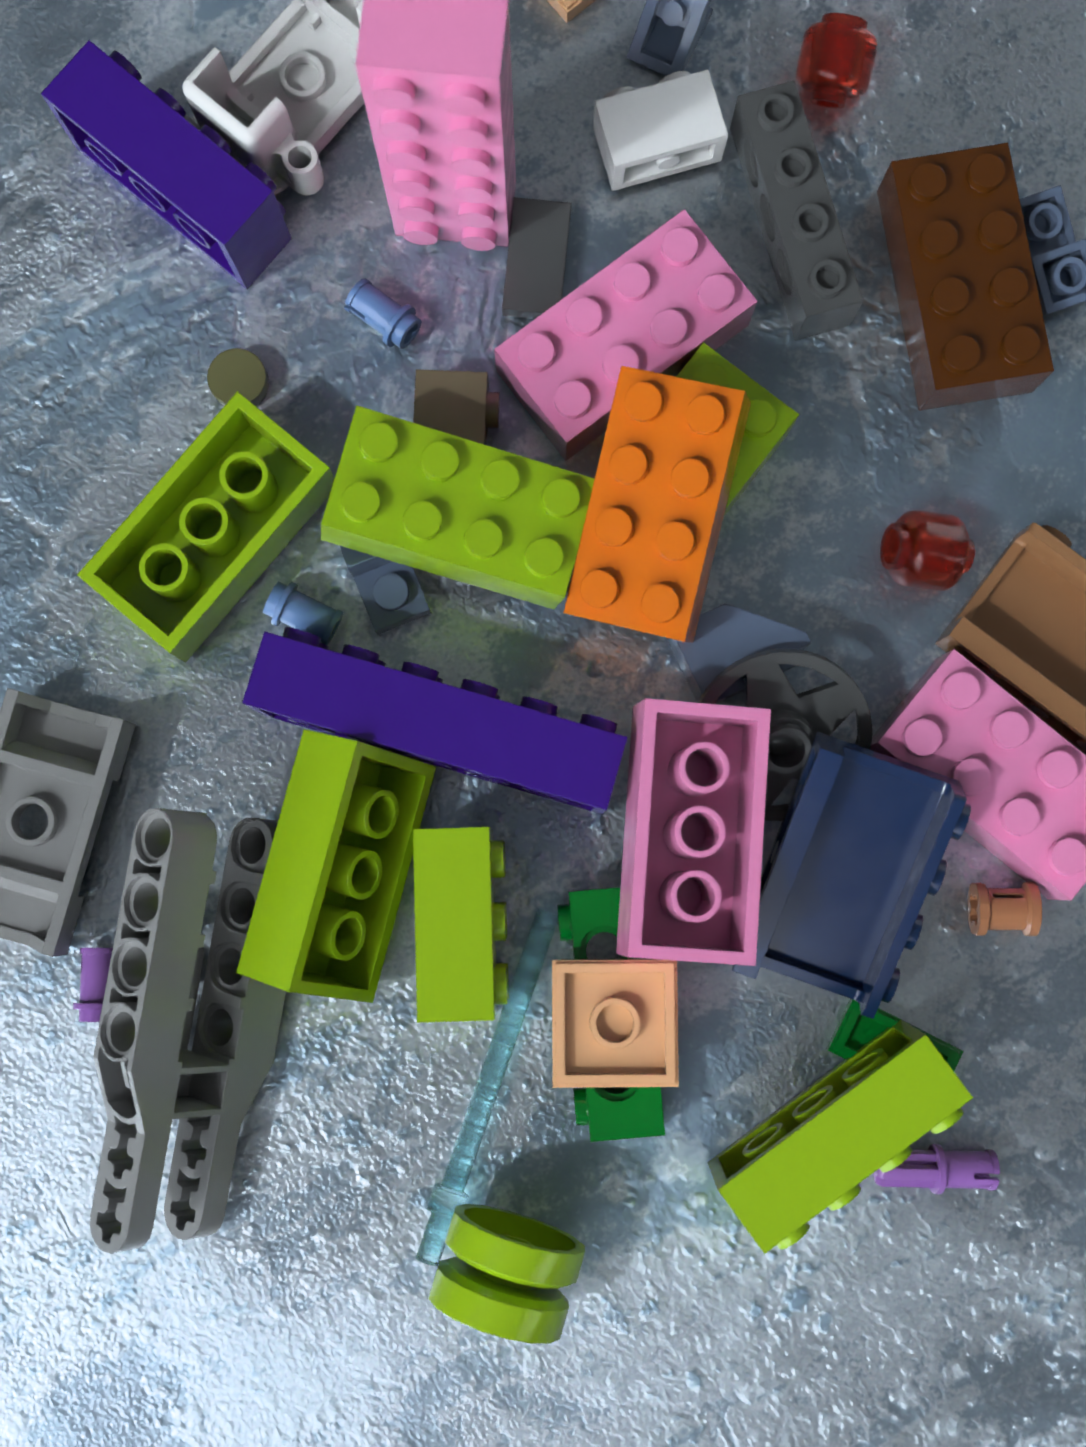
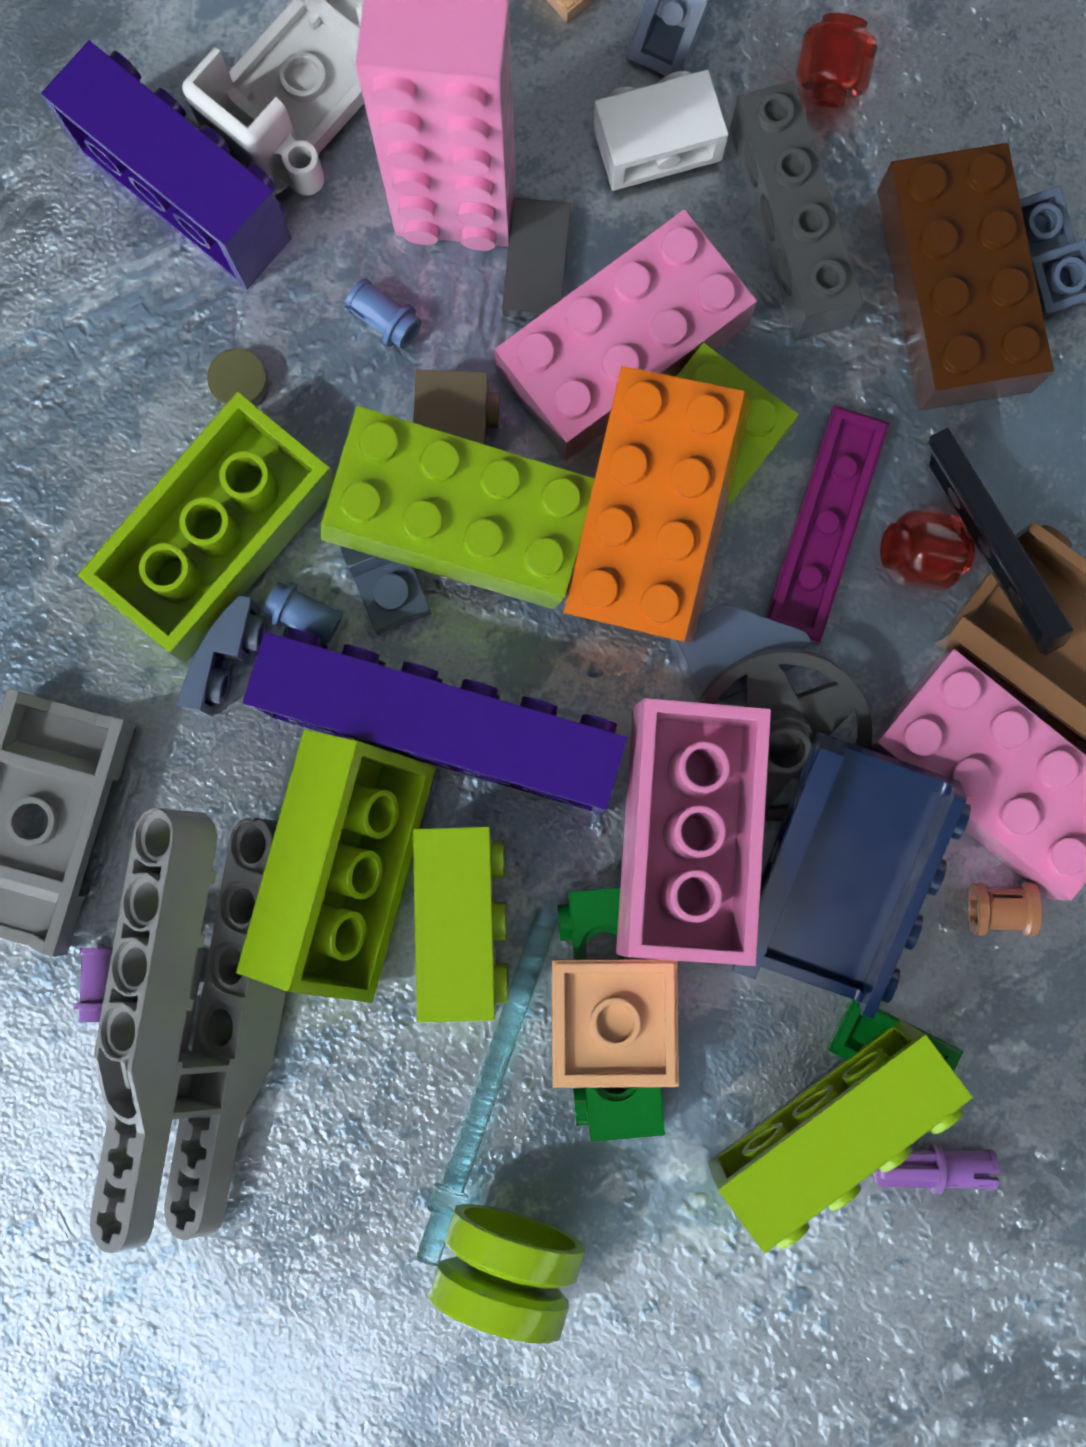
(229, 638): none -> sand blue slope
(827, 521): none -> magenta tile
(996, 543): none -> black tile

